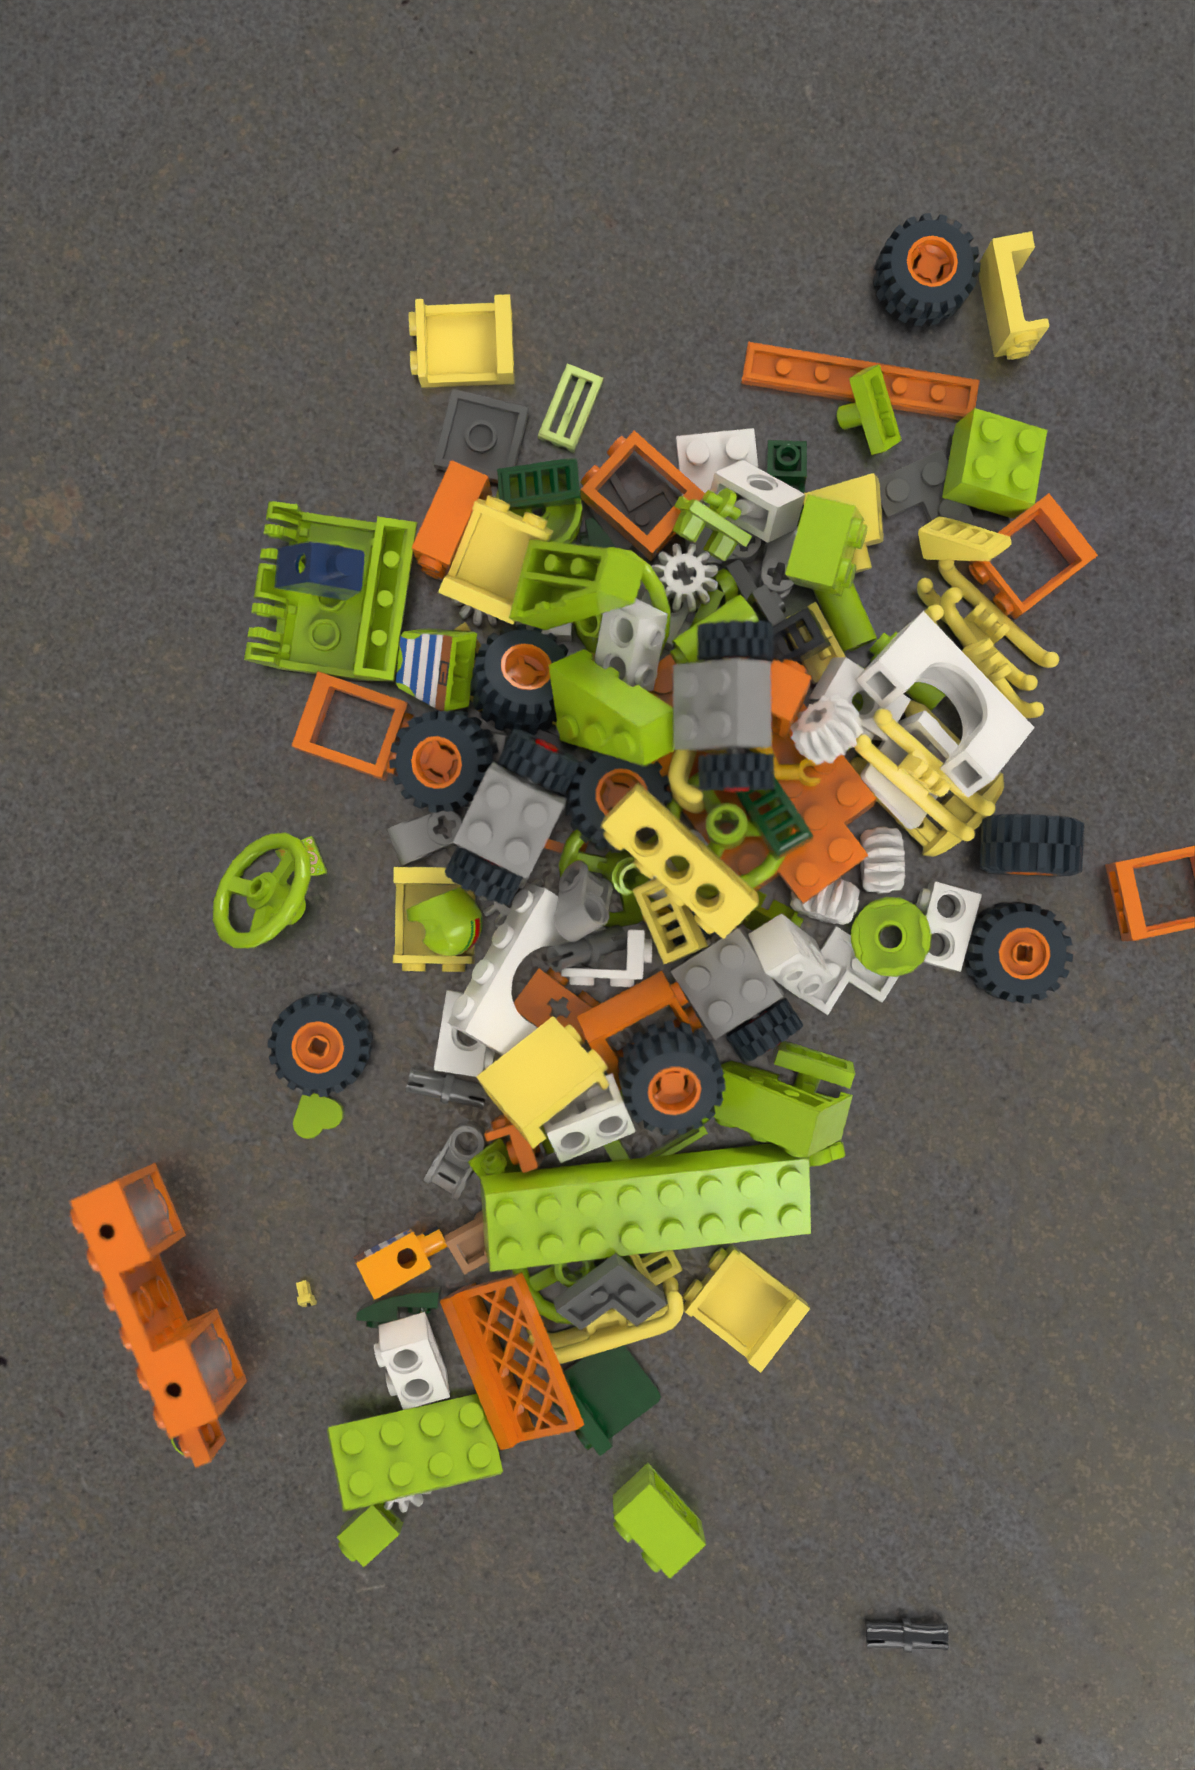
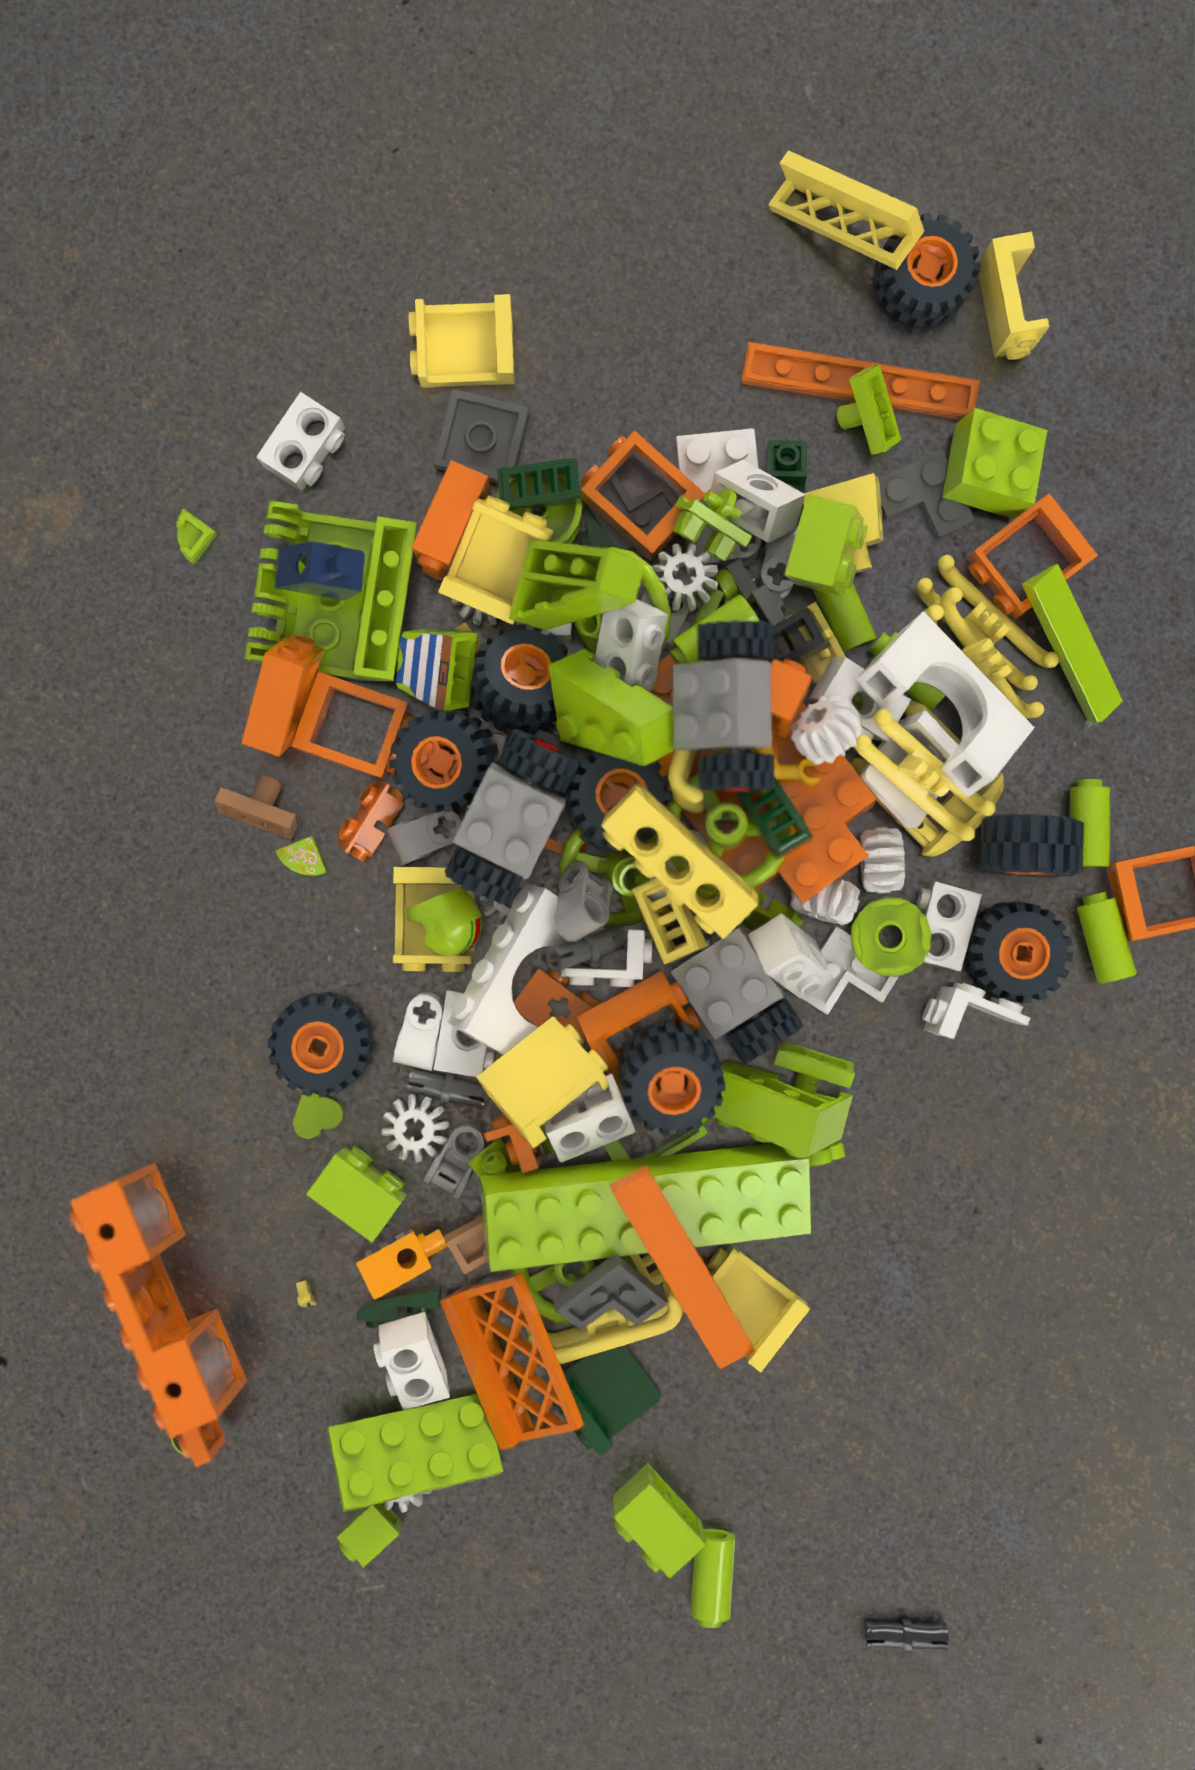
(193, 536): none -> lime tile
(258, 808): none -> medium nougat tile
(268, 894): lime piece -> none
(282, 694): none -> orange window
(291, 438): none -> white brick
(358, 1192): none -> lime brick
(360, 830): none -> orange hinge
(401, 1124): none -> white gear
(418, 1037): none -> white piece
(558, 438): yellowish green tile -> none
(682, 1266): none -> orange tile
(713, 1579): none -> lime brick
(848, 196): none -> light yellow fence
(946, 1011): none -> white bracket
(960, 541): light yellow slope -> none
(1073, 643): none -> lime slope
(1092, 806): none -> lime brick
(1106, 938): none -> lime brick

